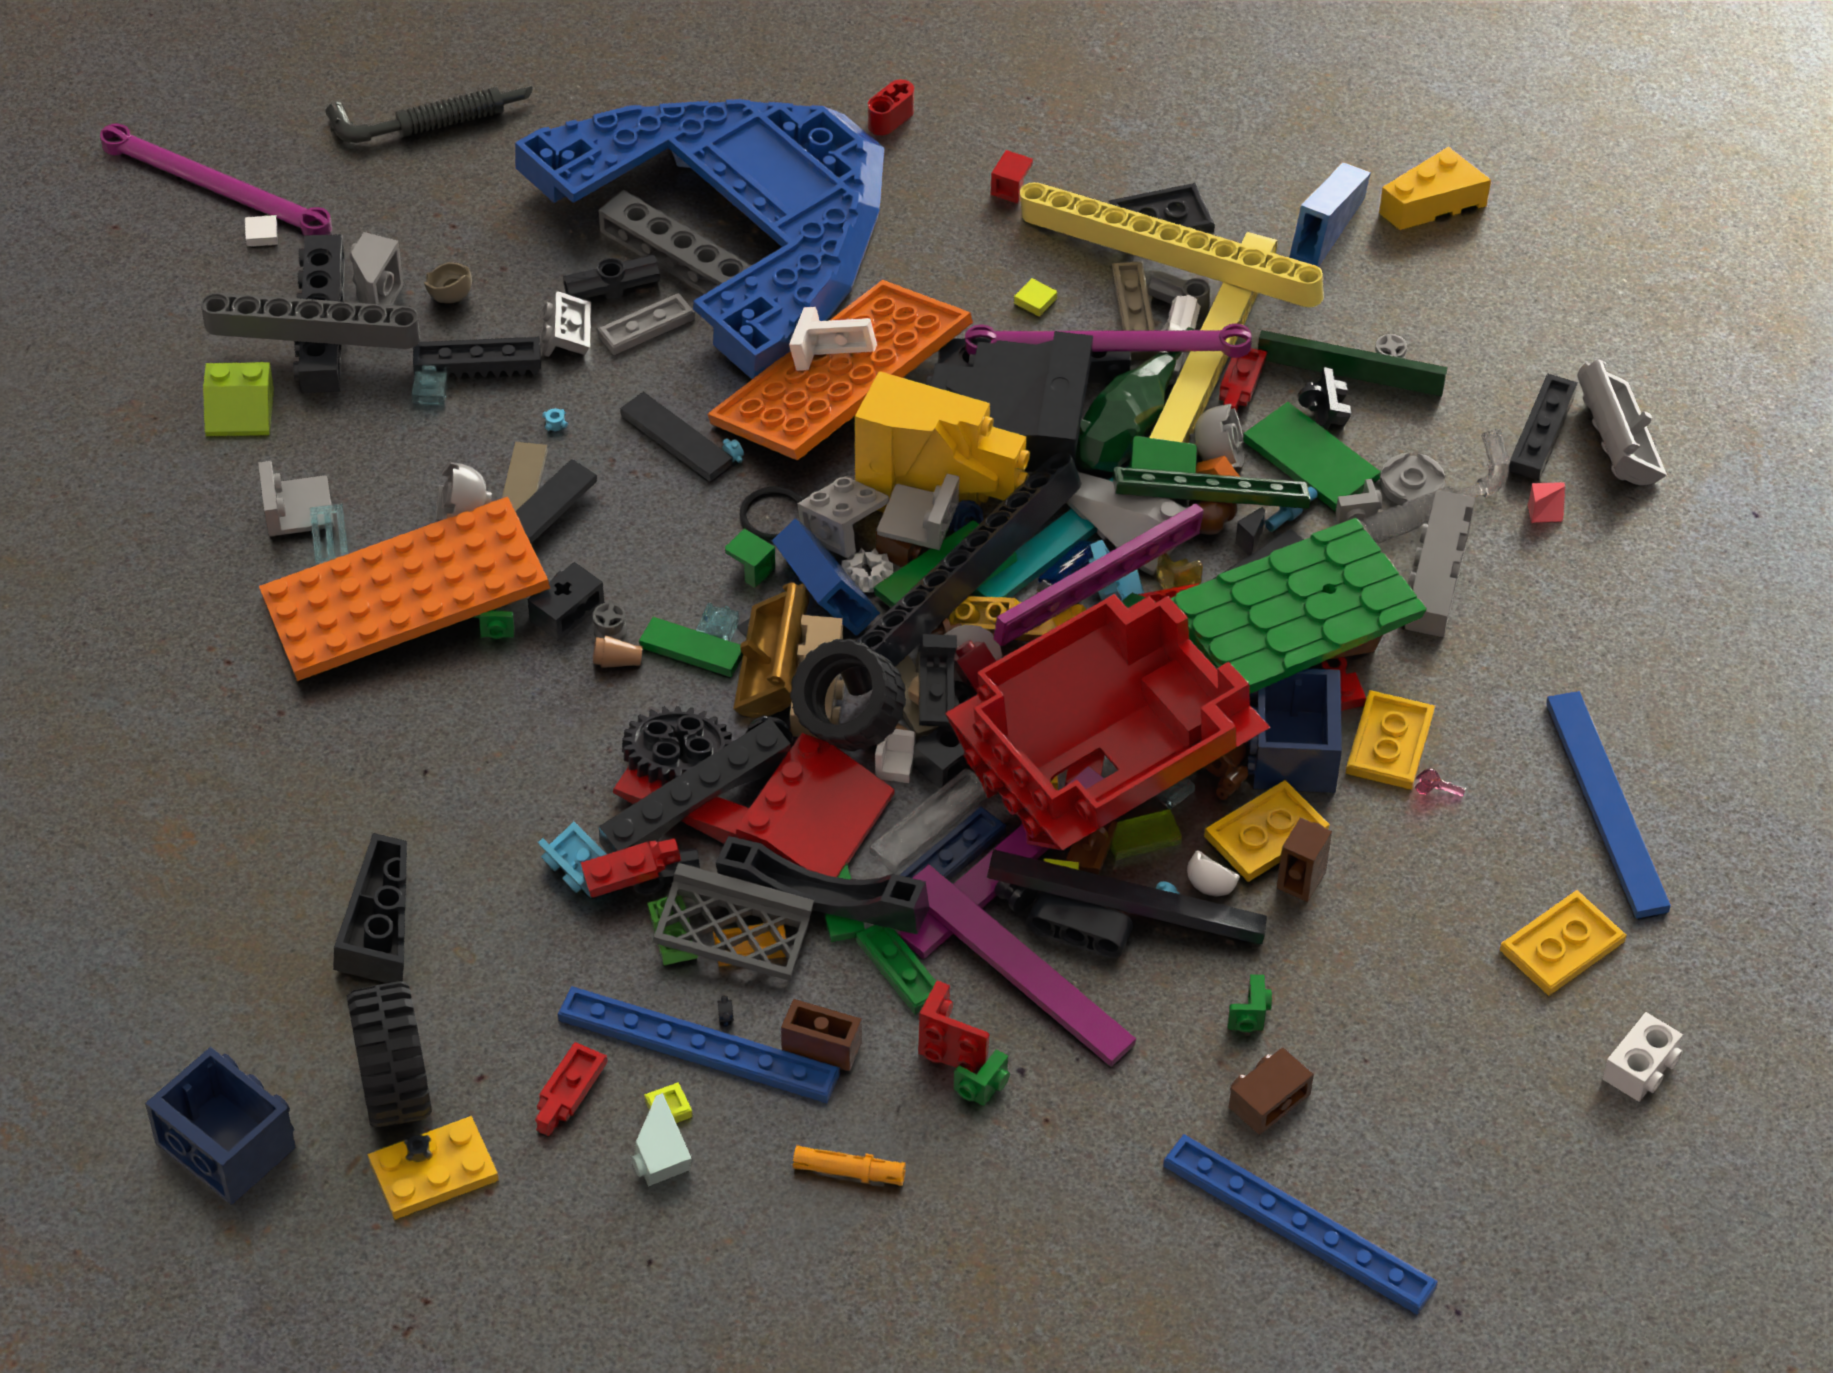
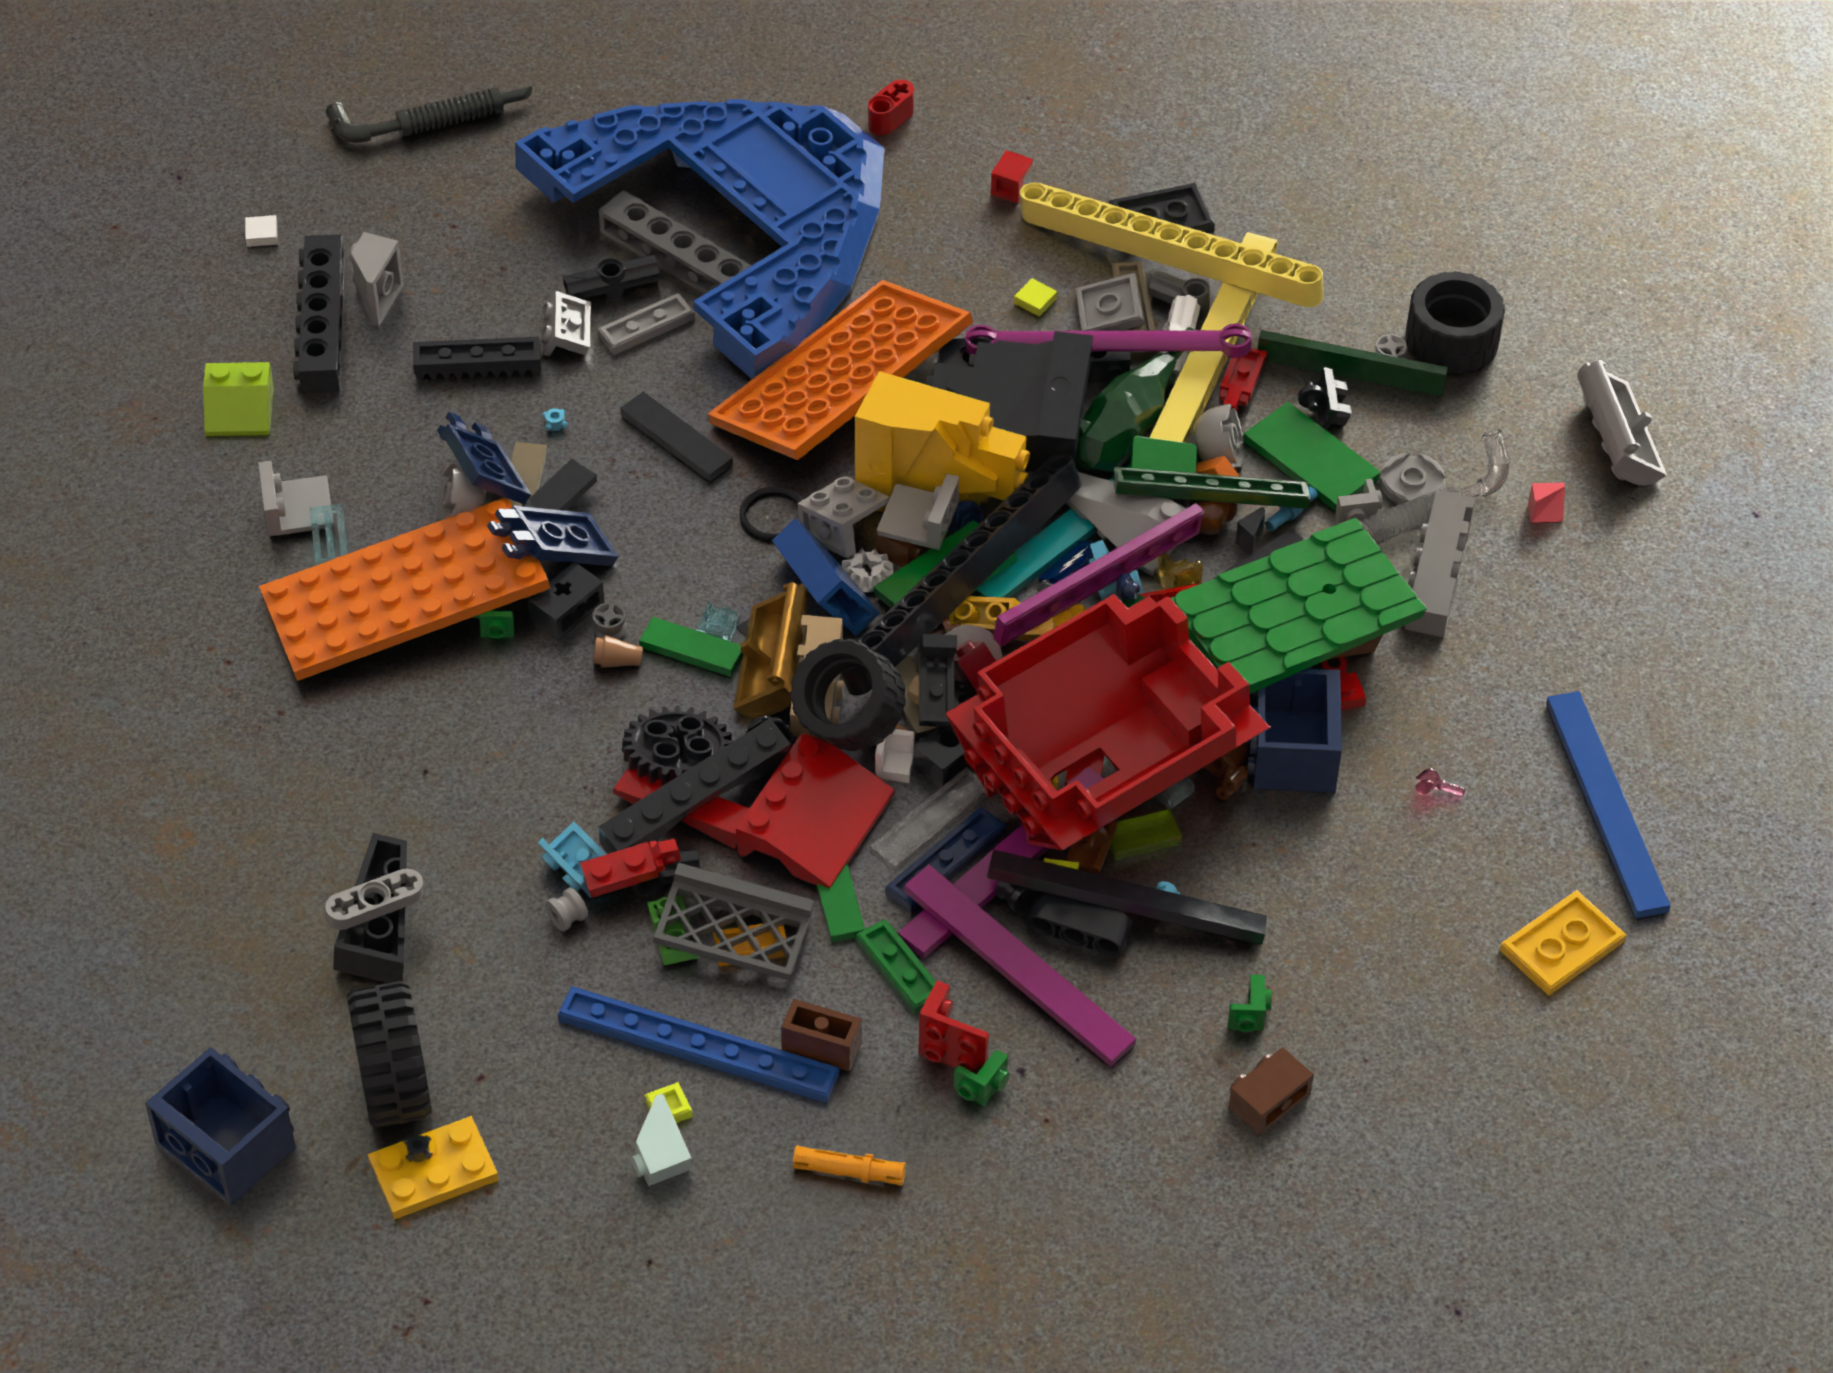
(214, 180): magenta piece -> none
(311, 320): dark grey beam -> none
(366, 911): none -> light grey beam
(429, 386): clear light blue tile -> none
(449, 282): dark tan hair -> none
(483, 459): none -> dark blue tile
(553, 535): none -> dark blue tile
(566, 909): none -> light grey wheel
(568, 1086): red hinge -> none
(725, 1010): black piece -> none
(734, 449): medium azure piece -> none
(755, 554): green panel -> none
(829, 337): white bracket -> none
(883, 901): black arch -> none
(1110, 304): none -> light grey tile
(1126, 587): none -> dark blue arm
(1210, 876): white hair -> none
(1255, 832): yellow plate -> none
(1301, 1224): blue tile -> none
(1304, 859): reddish brown brick -> none
(1328, 213): blue slope -> none
(1390, 739): yellow tile -> none
(1434, 188): yellow wedge -> none
(1458, 297): none -> black tyre
(1543, 427): black gear -> none
(1638, 1053): white brick -> none

